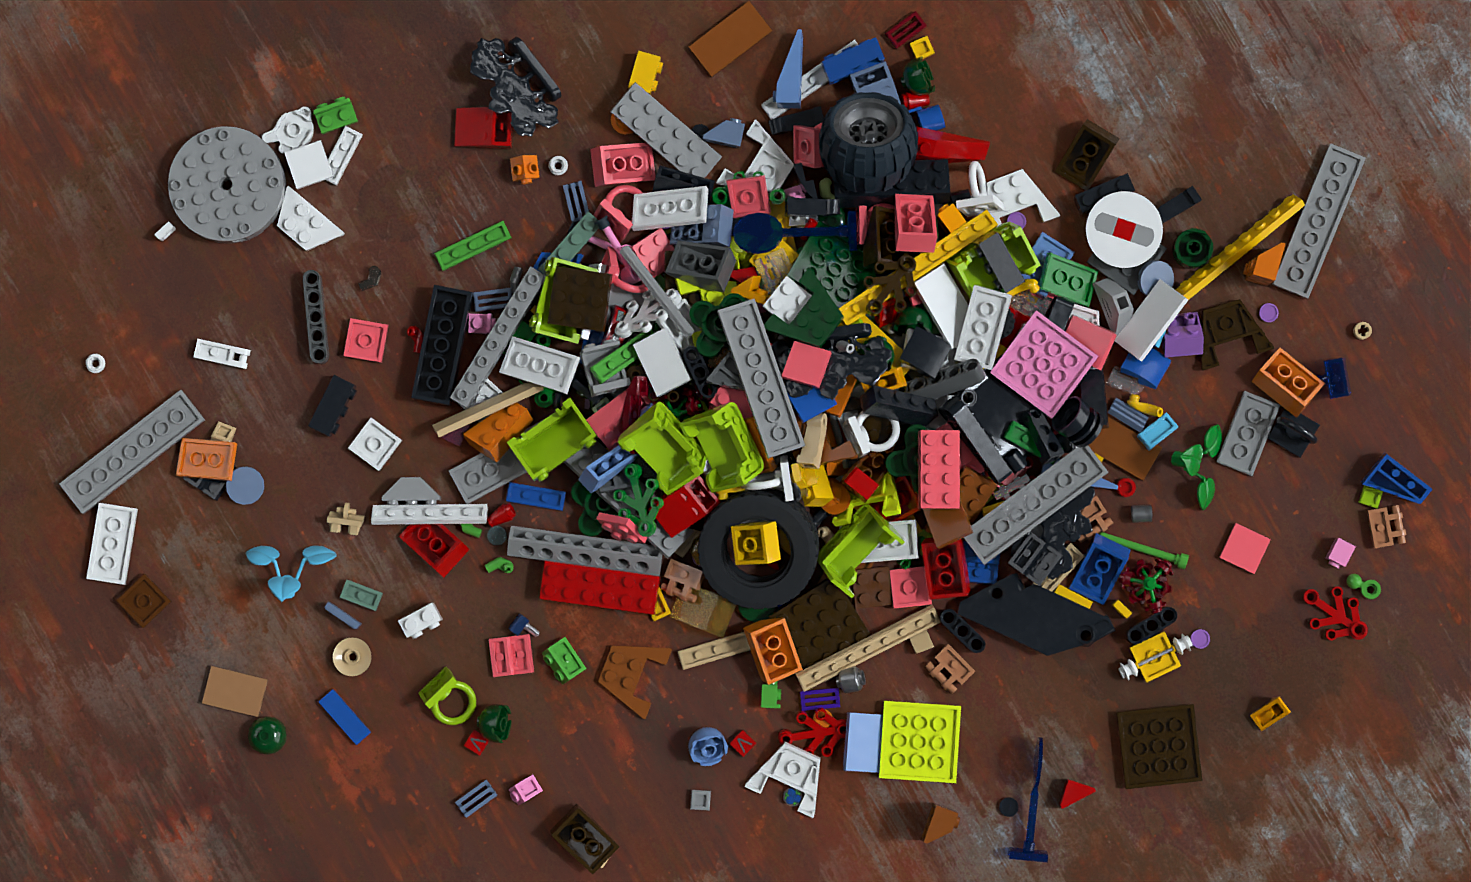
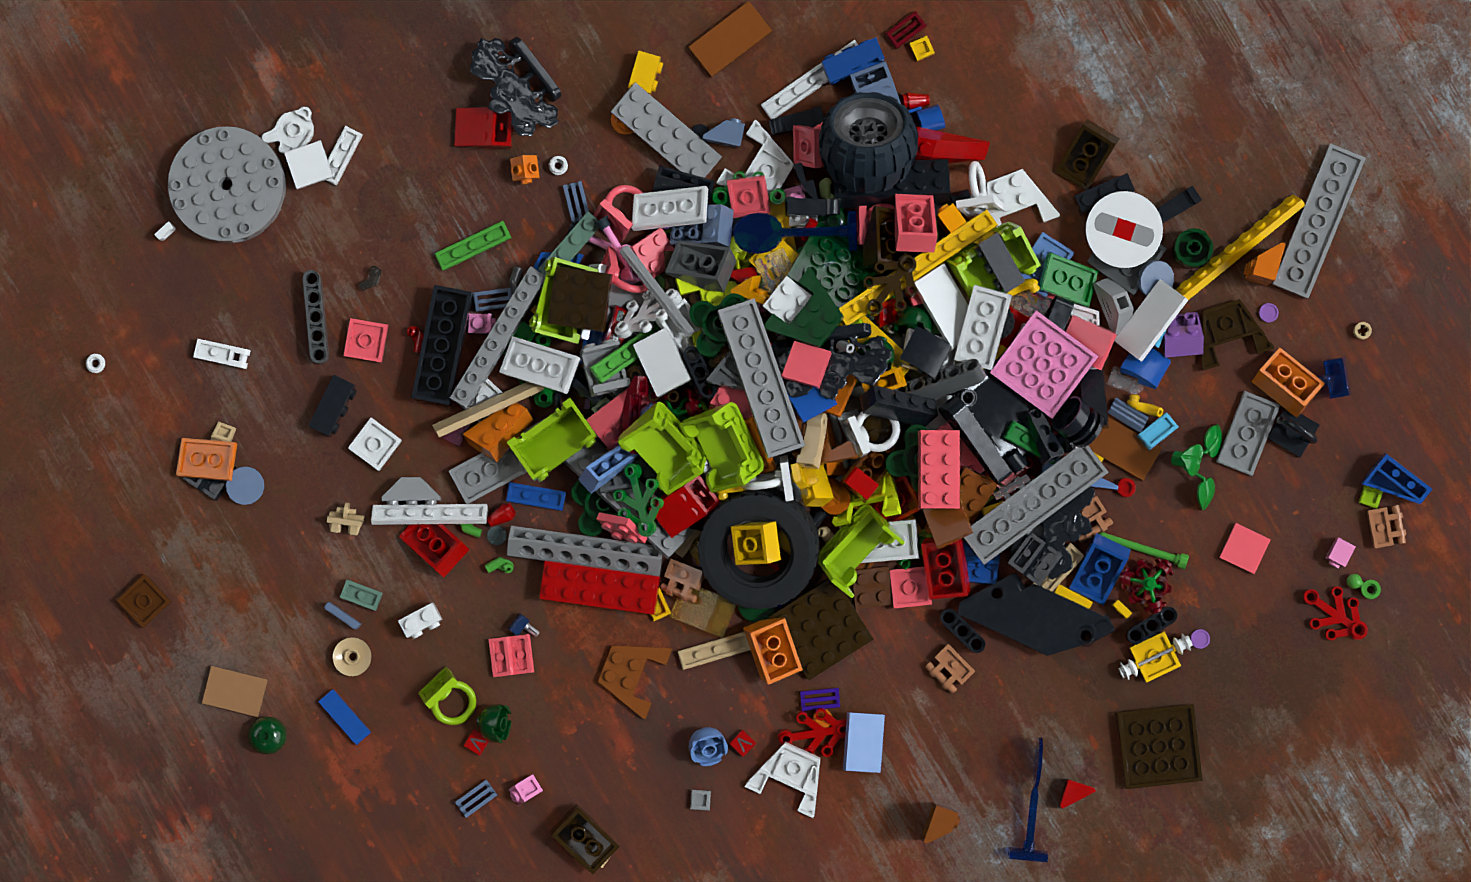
(112, 543): white plate -> none
(132, 452): light grey plate -> none
(286, 586): medium azure plant -> none
(305, 222): white wing -> none
(335, 115): bright green bracket -> none
(563, 661): bright green bracket -> none
(622, 164): coral slope -> none
(770, 695): bright green brick -> none
(790, 80): medium blue slope -> none
(792, 796): tile -> none
(851, 679): flat silver head -> none
(868, 647): tan tile -> none
(918, 77): dark green cylinder -> none
(920, 741): neon yellow plate -> none
(921, 642): tan slope -> none
(1008, 807): black piece -> none
(1017, 218): medium lavender piece -> none
(1141, 513): flat silver beam -> none
(1270, 713): light orange slope -> none

